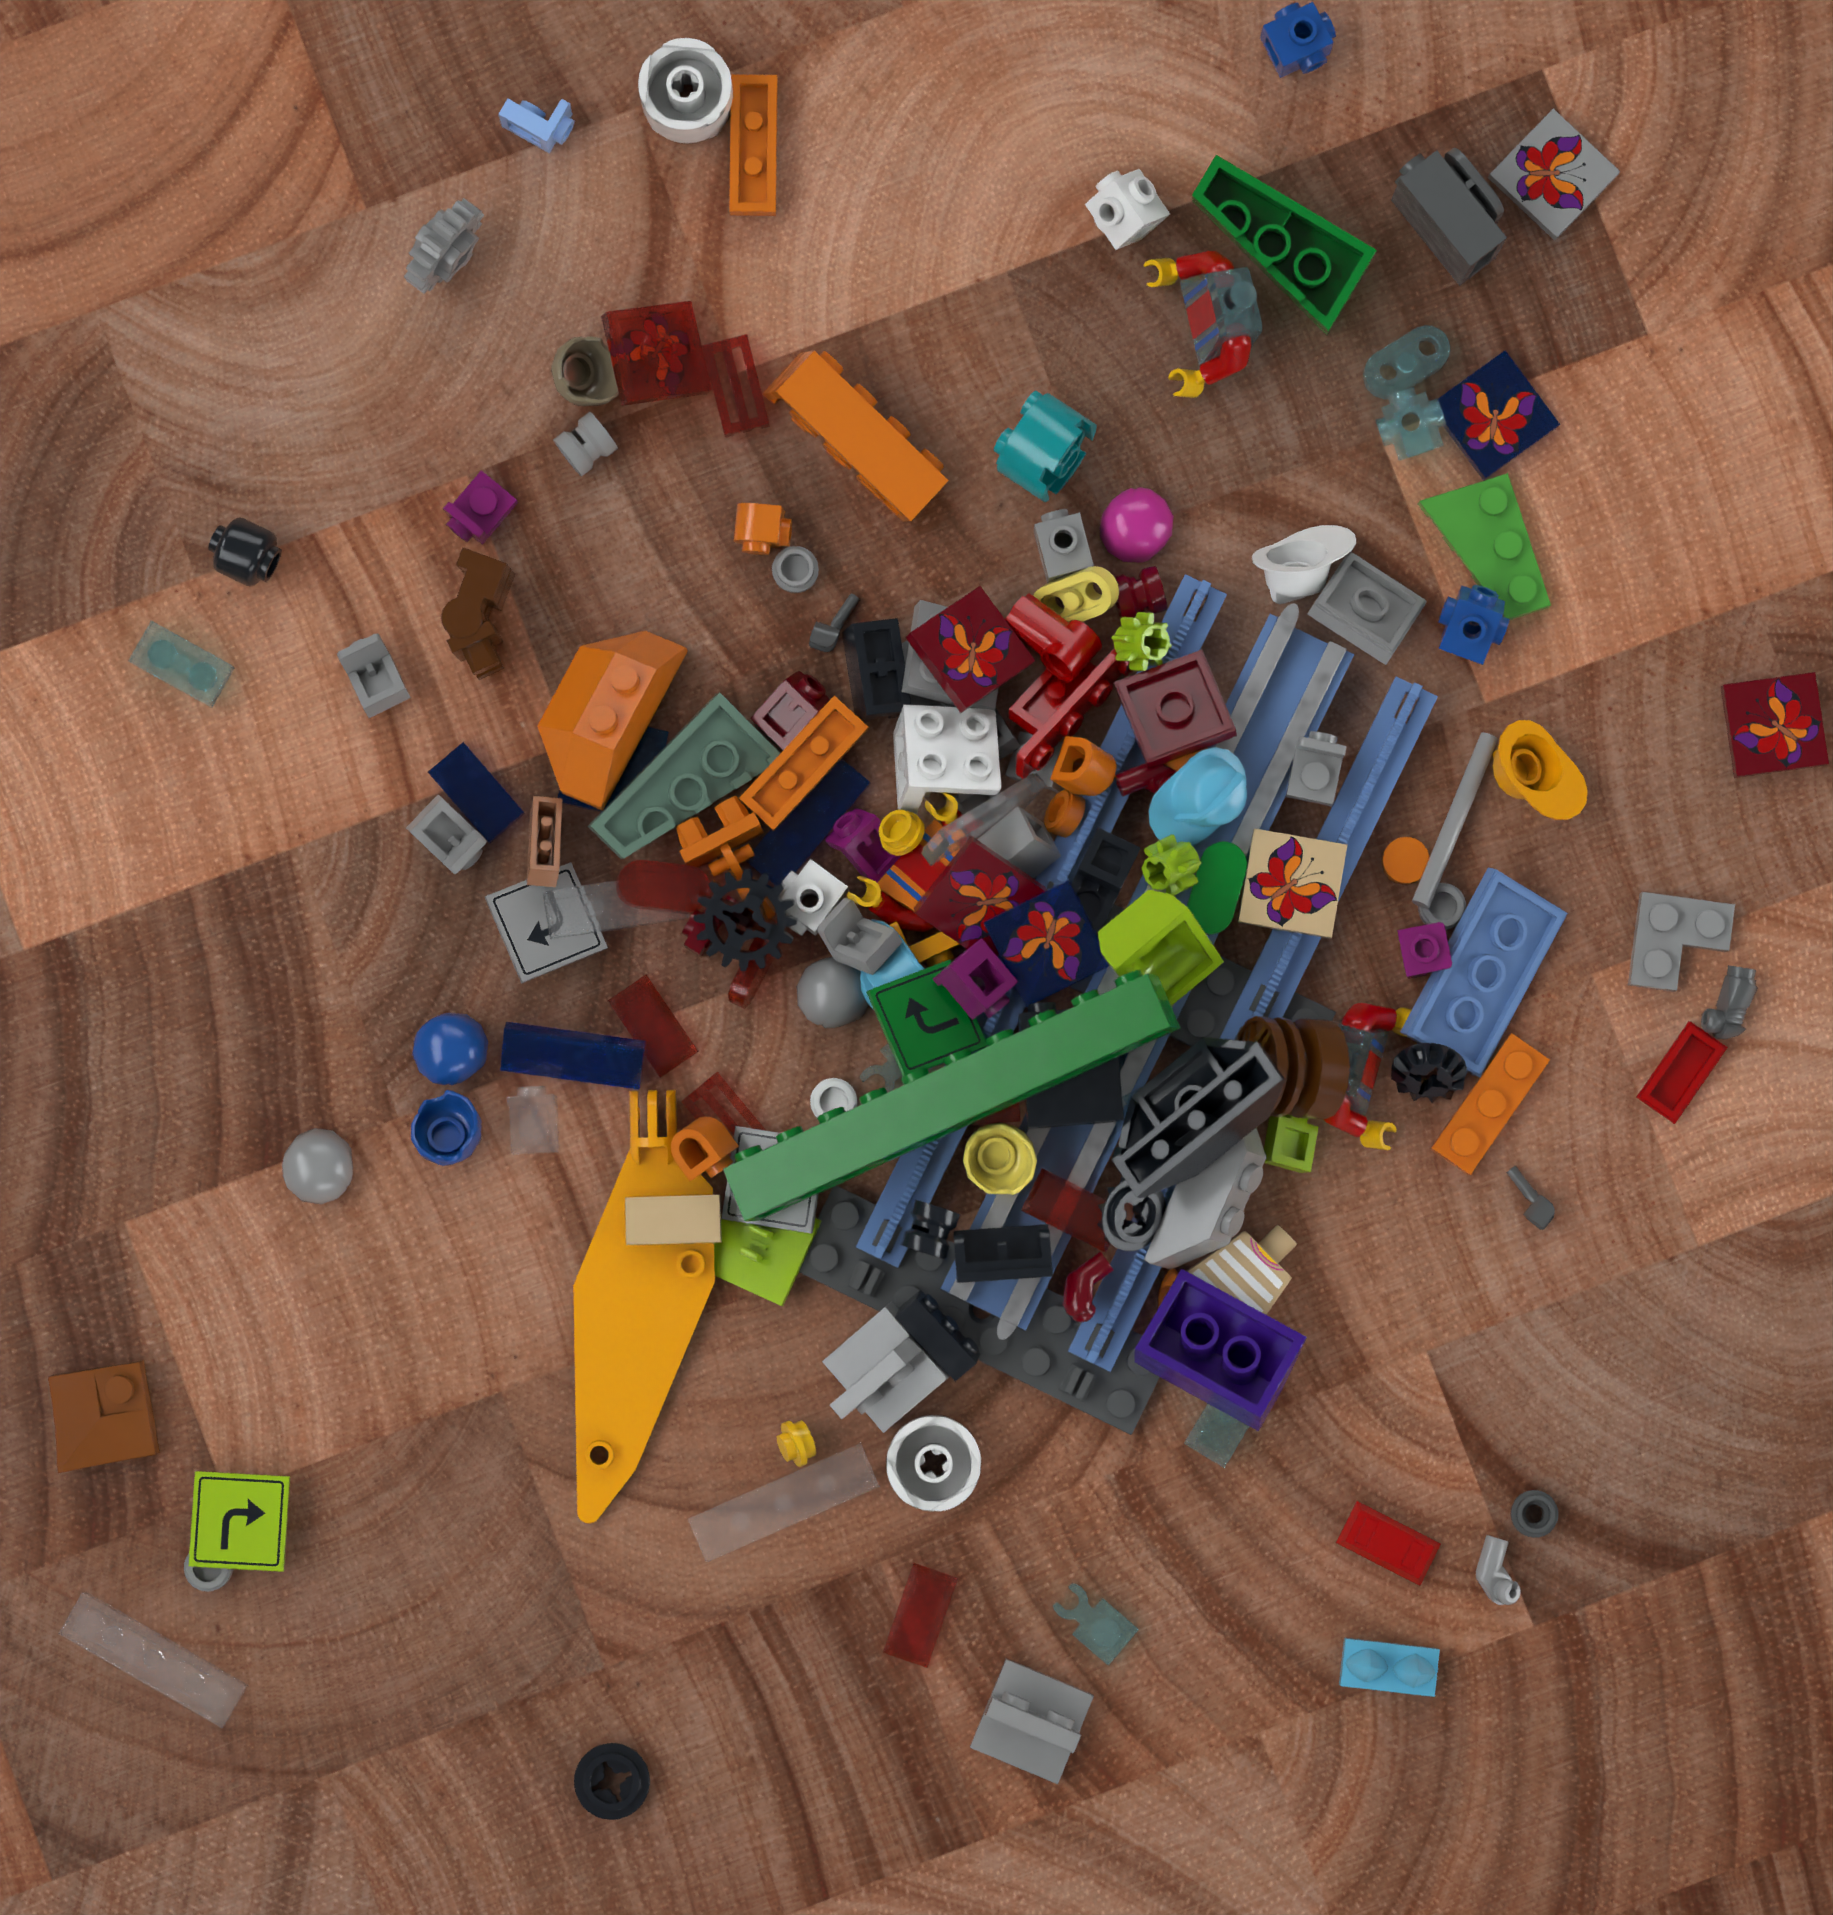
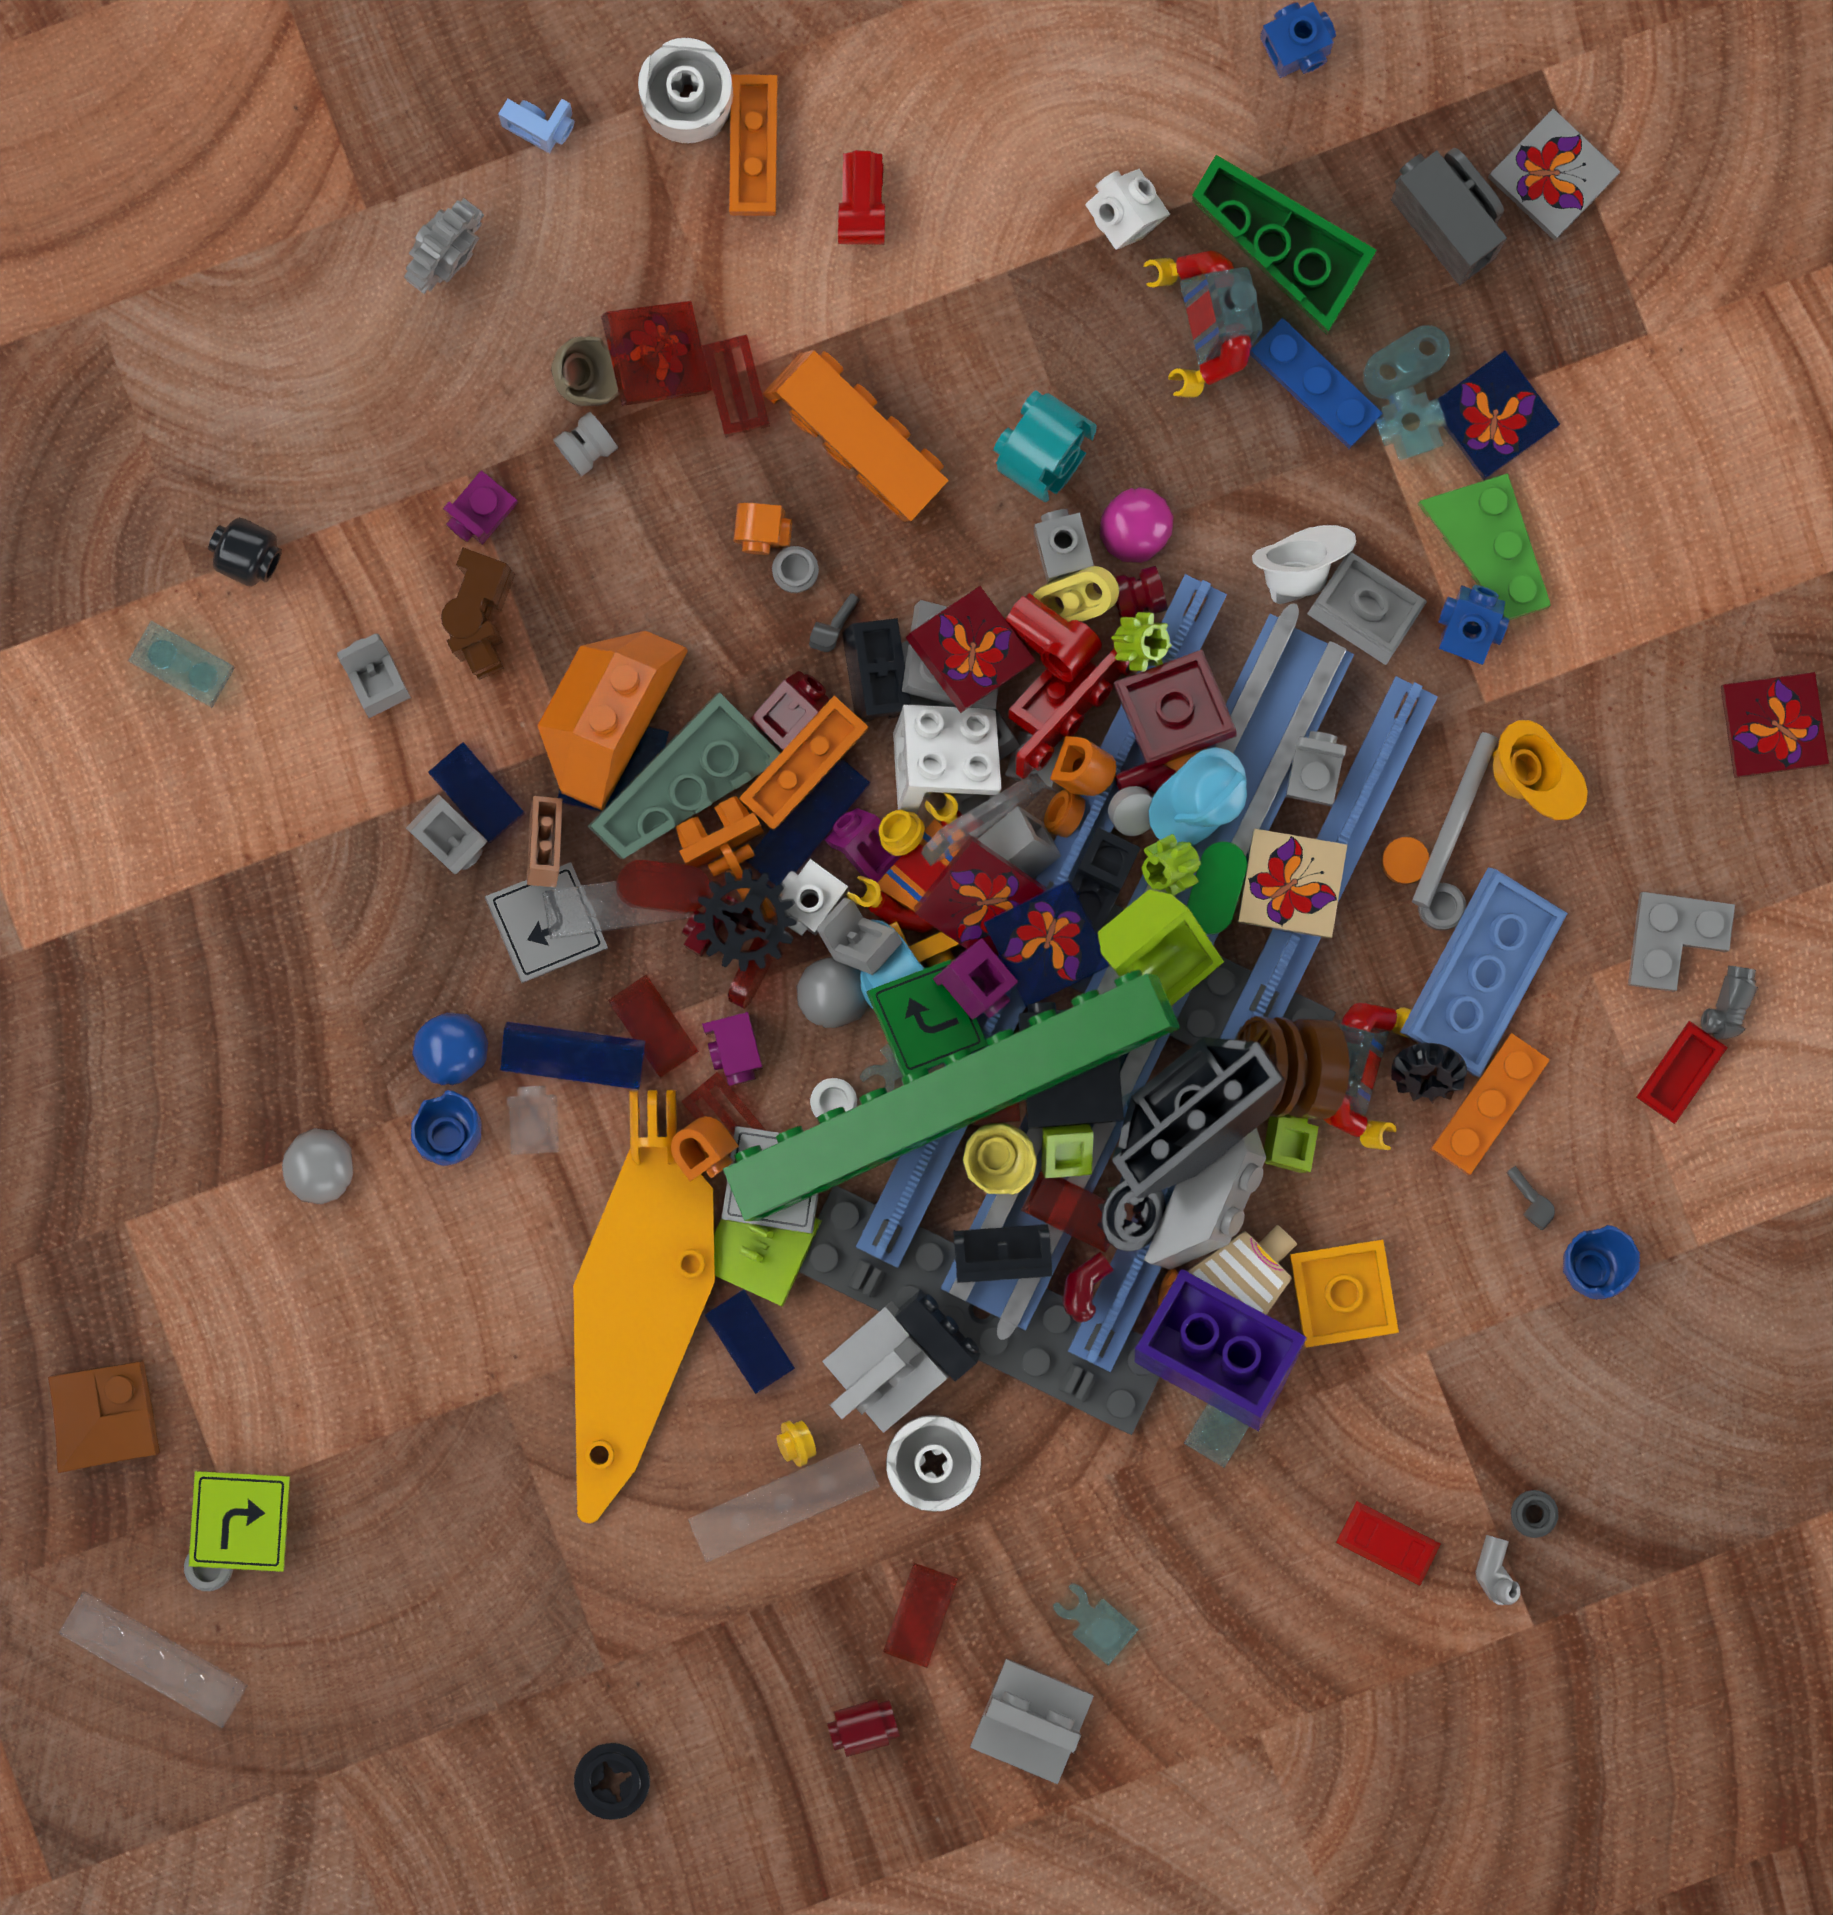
(673, 1219): tan tile -> none
(734, 1048): none -> magenta brick
(749, 1341): none -> clear blue tile
(862, 211): none -> red piece
(863, 1727): none -> dark red brick
(930, 1229): black wheel -> none
(1067, 1151): none -> lime plate
(1130, 810): none -> light grey tile
(1315, 383): none -> blue plate
(1343, 1293): none -> light orange plate
(1389, 1667): medium azure tile -> none
(1424, 949): magenta bracket -> none
(1601, 1262): none -> blue hair

